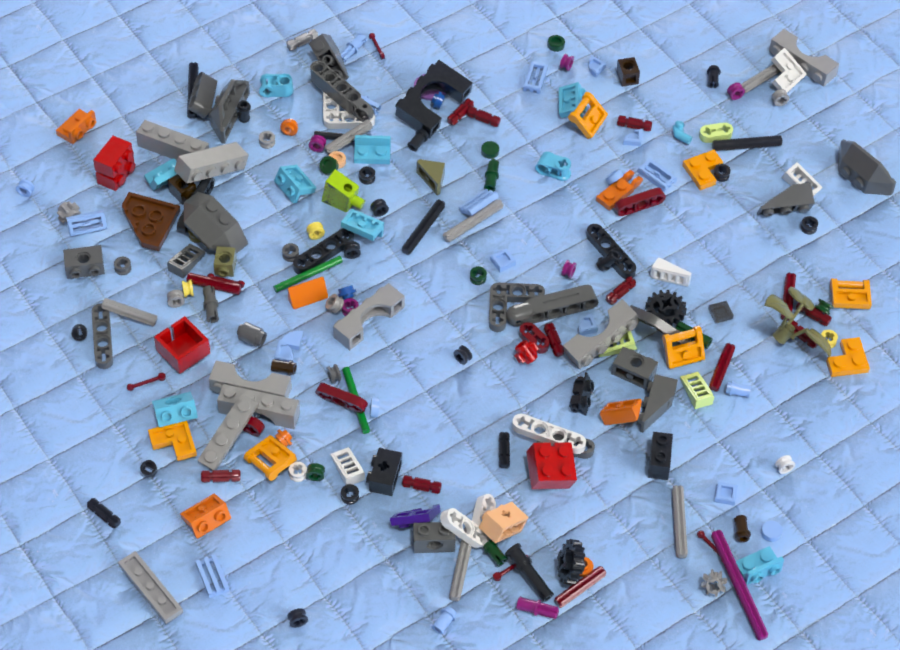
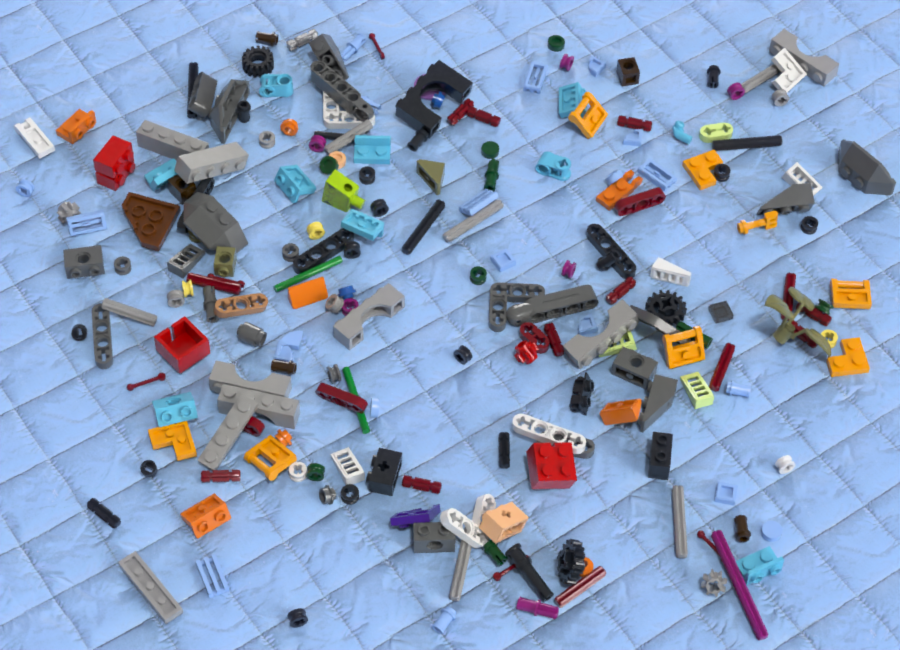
(34, 138): none -> white plate
(232, 311): none -> medium nougat beam
(257, 69): none -> black tyre
(268, 38): none -> dark brown pin
(327, 495): none -> dark grey plate
(769, 221): none -> light orange hinge

